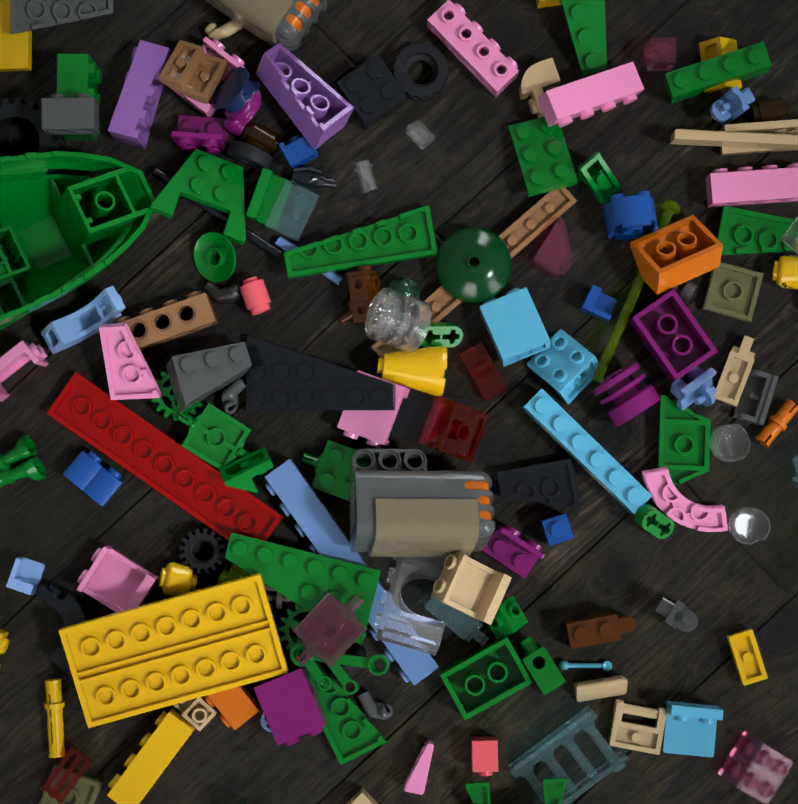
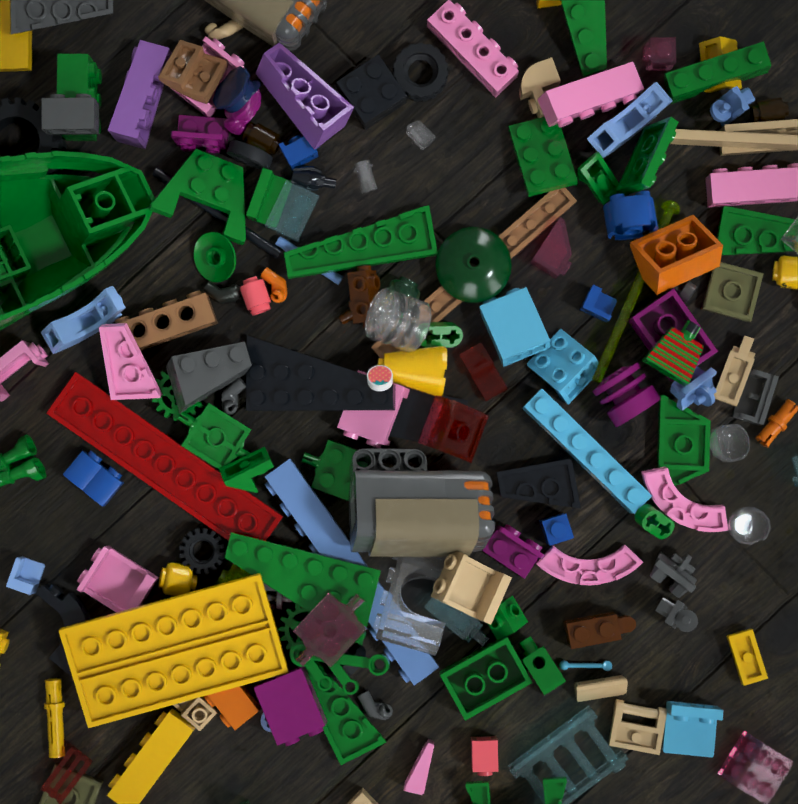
(278, 285): none -> orange arm
(380, 378): none -> tile
(589, 570): none -> bright pink tile
(630, 121): none -> light blue arch
(647, 156): none -> green plate
(676, 353): none -> torso
(677, 569): none -> dark grey hips

